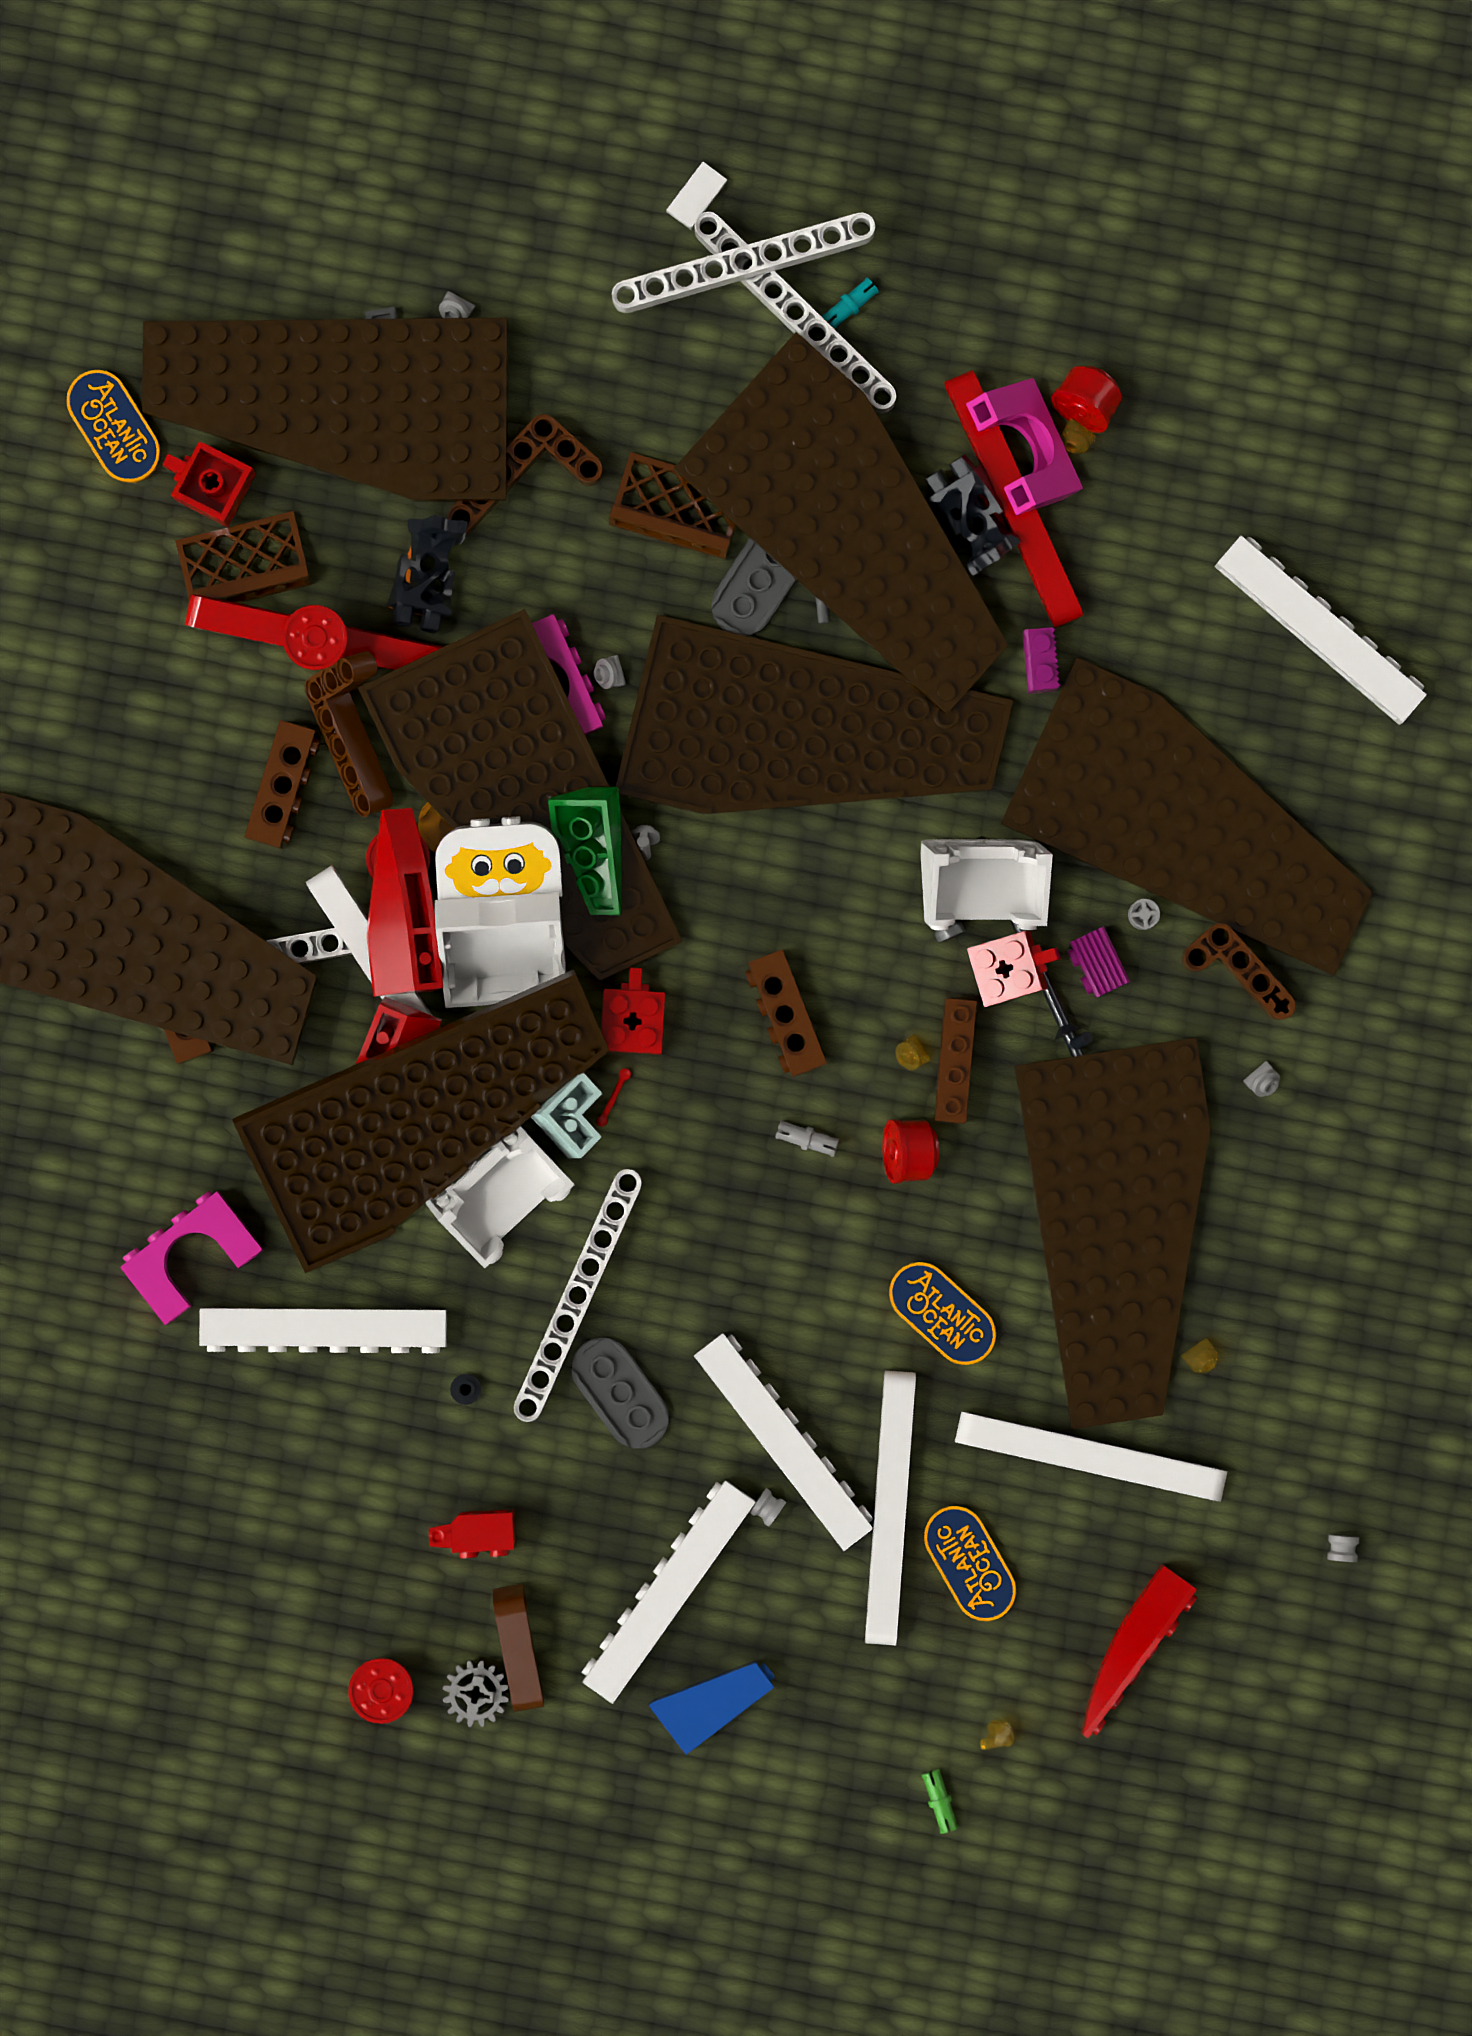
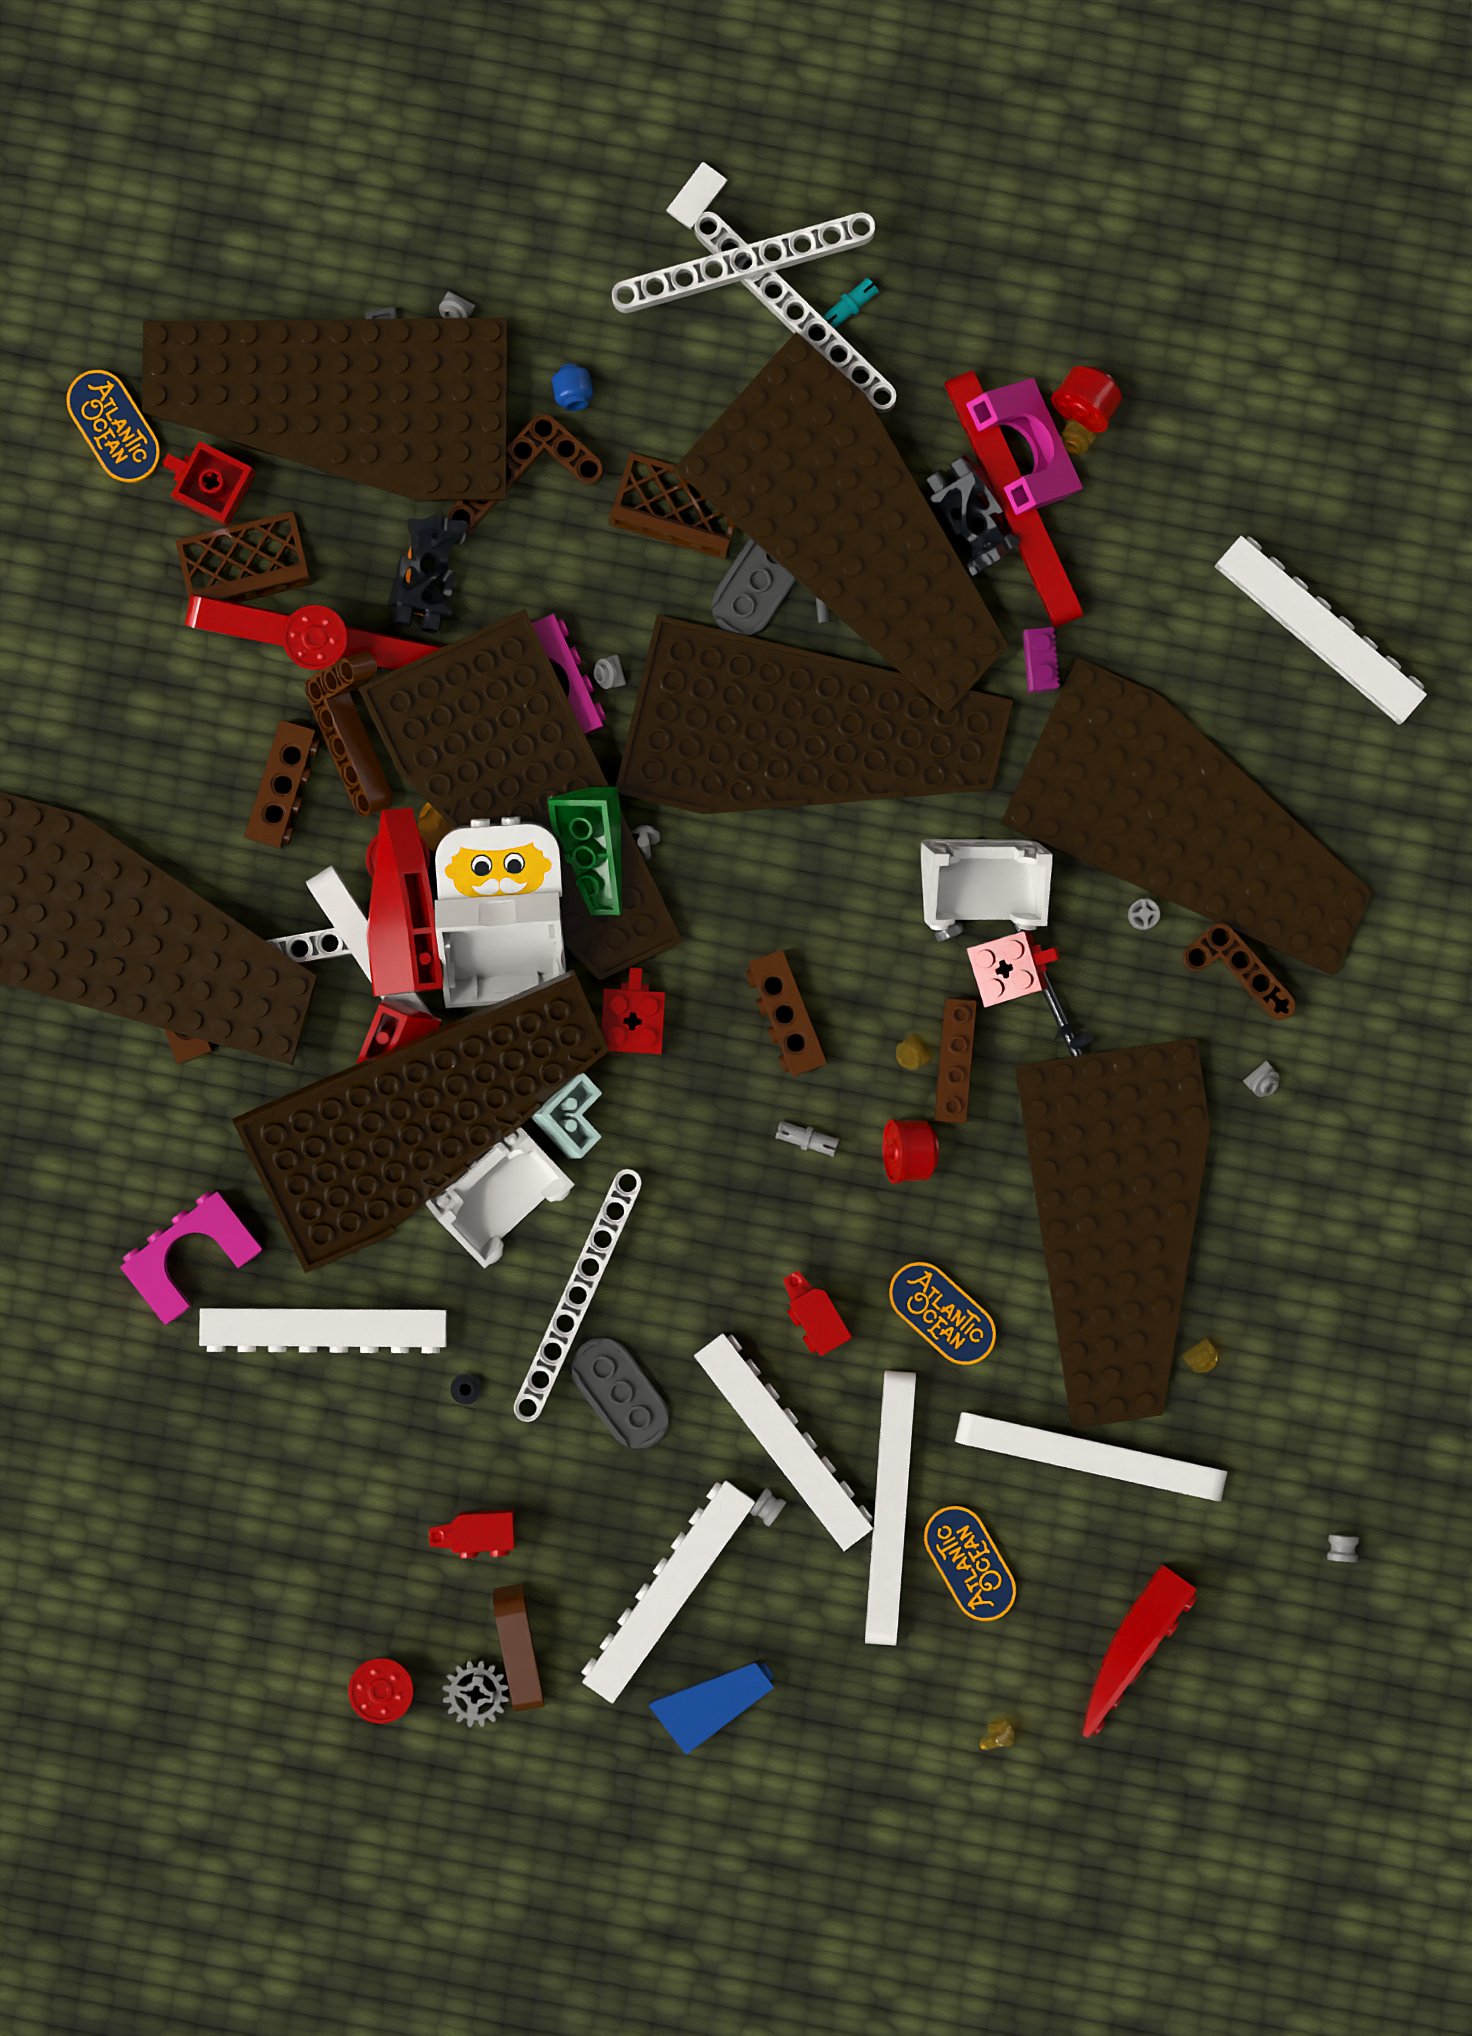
(572, 387): none -> blue head
(624, 1075): red hinge -> none
(816, 1314): none -> red hinge
(940, 1801): bright green pin -> none
(1098, 963): magenta brick -> none

